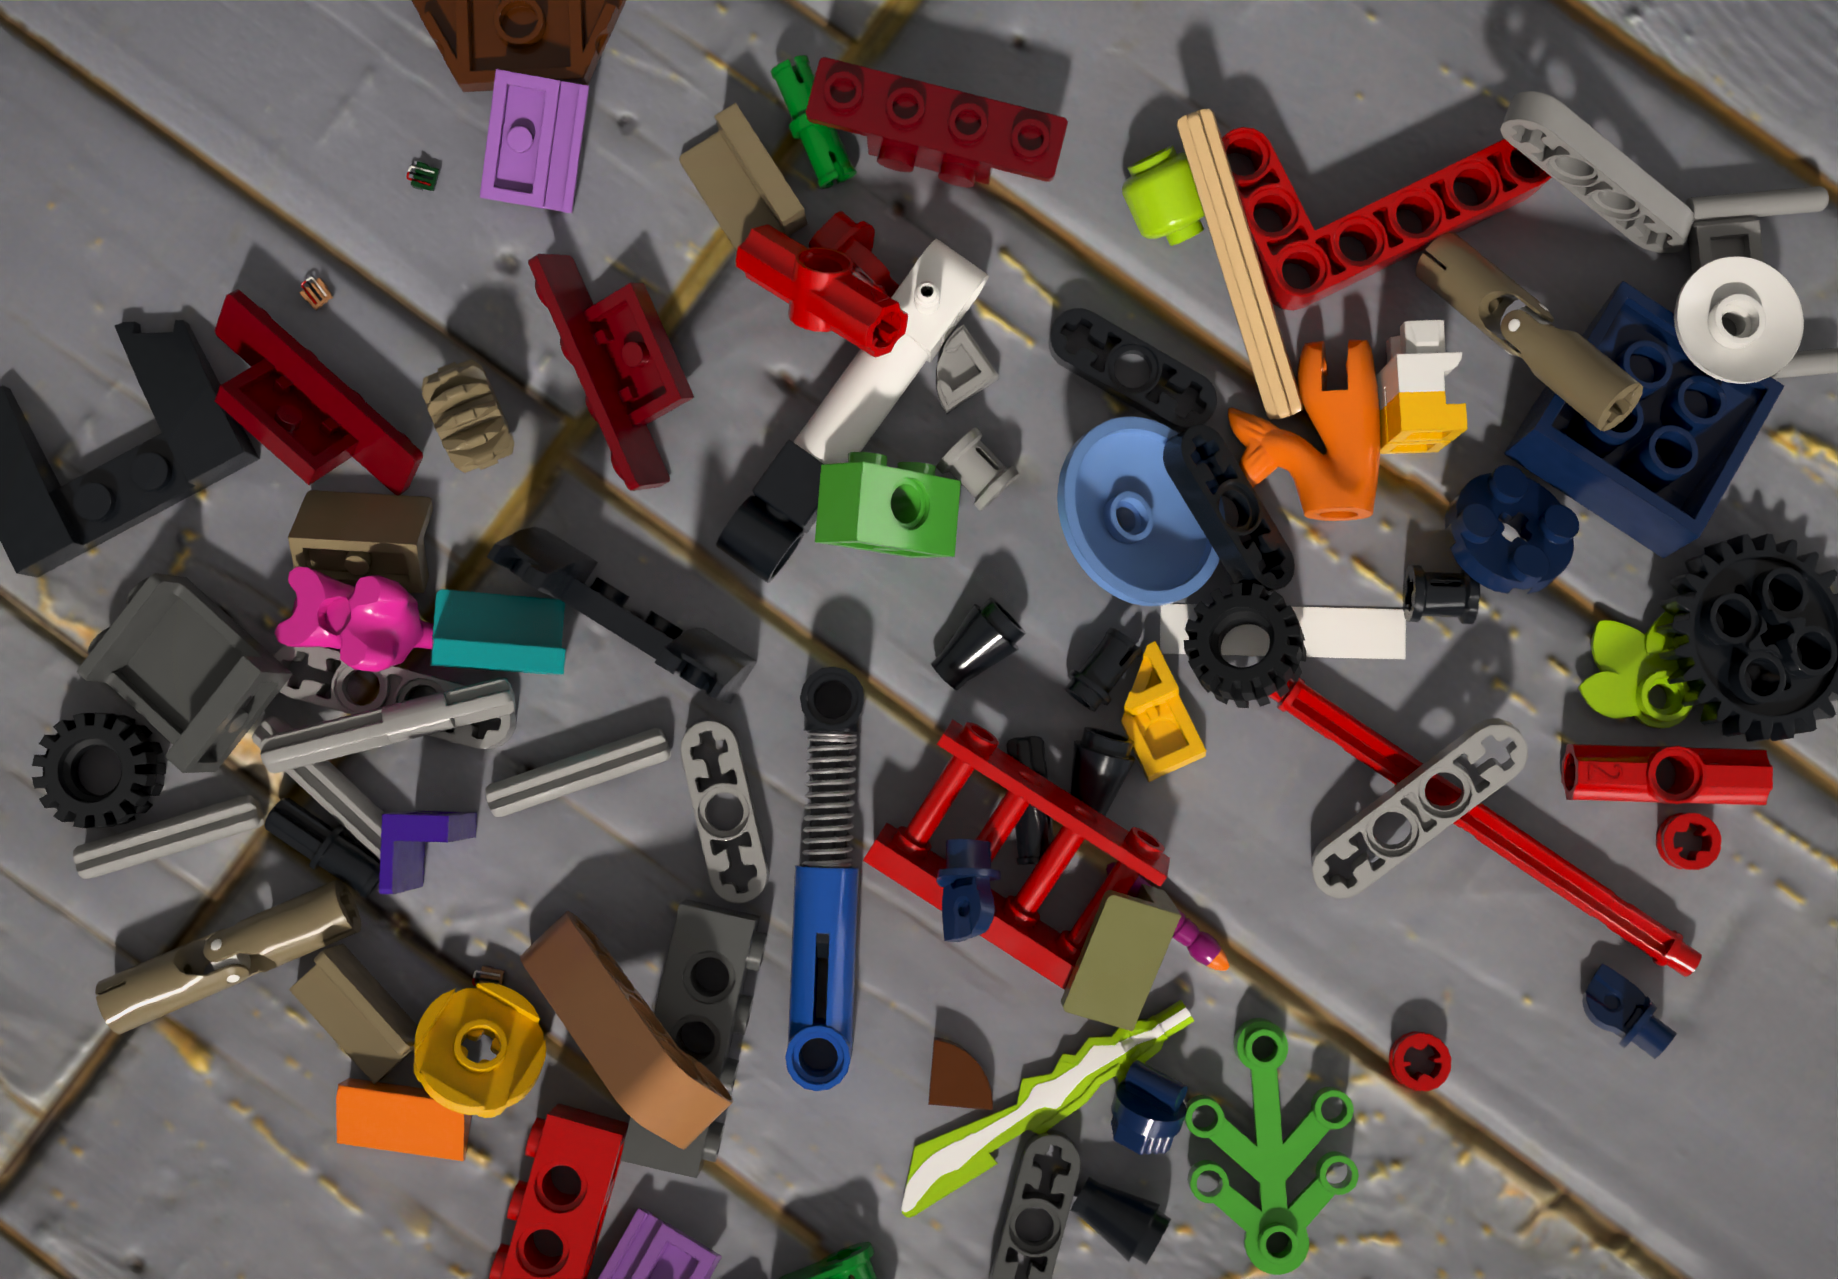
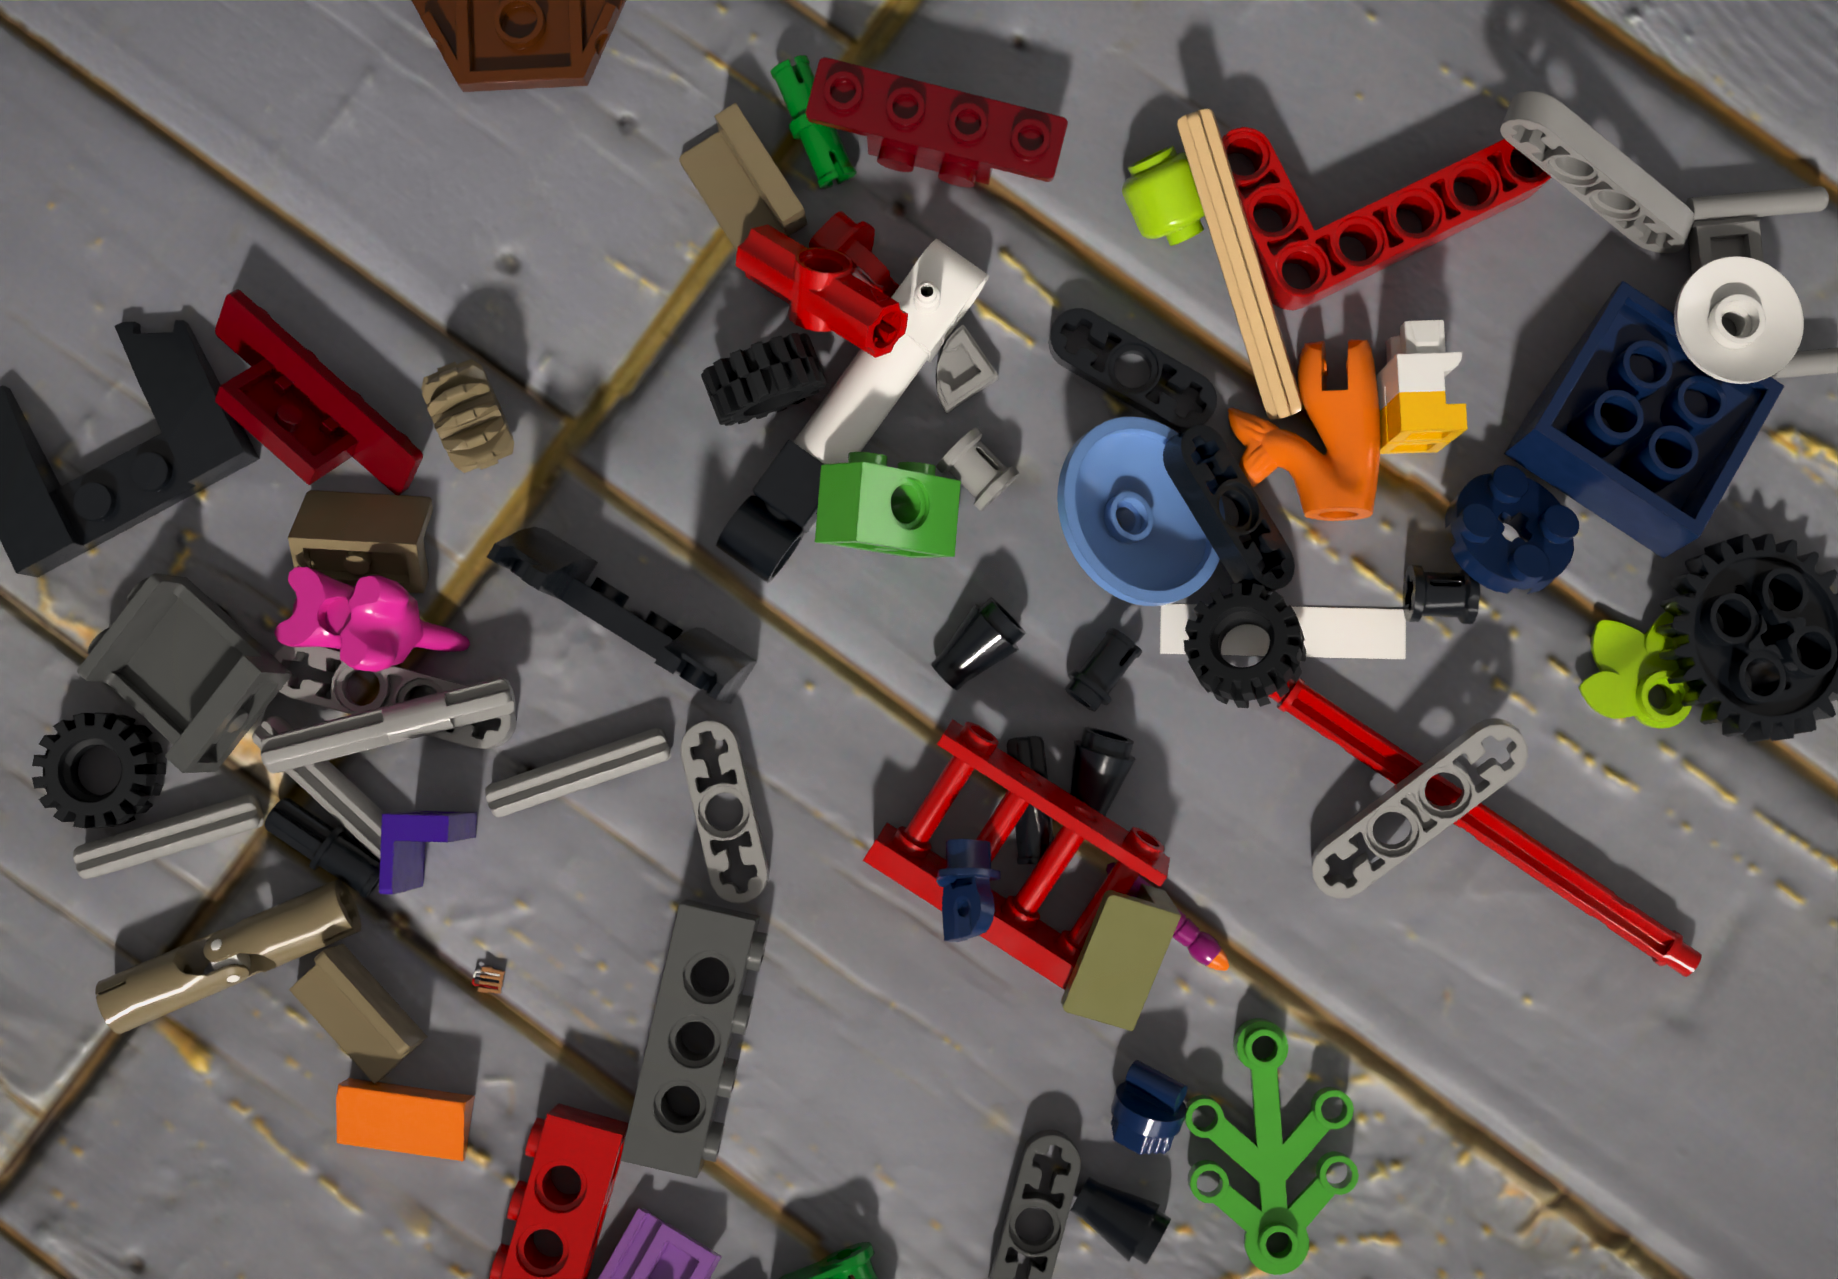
(316, 293): medium nougat piece -> none
(424, 177): dark green piece -> none
(488, 1085): yellow plate -> none
(498, 632): teal panel -> none
(534, 141): medium lavender plate -> none
(620, 361): dark red bracket -> none
(622, 1035): medium nougat beam -> none
(763, 378): none -> black tyre
(825, 888): piece -> none
(957, 1078): reddish brown tile -> none
(1042, 1102): lime sword -> none
(1158, 719): yellow slope -> none
(1419, 1080): red bush -> none
(1555, 356): dark tan piece -> none
(1624, 1009): dark blue piece -> none
(1696, 858): red bush -> none
(1701, 774): red piece -> none

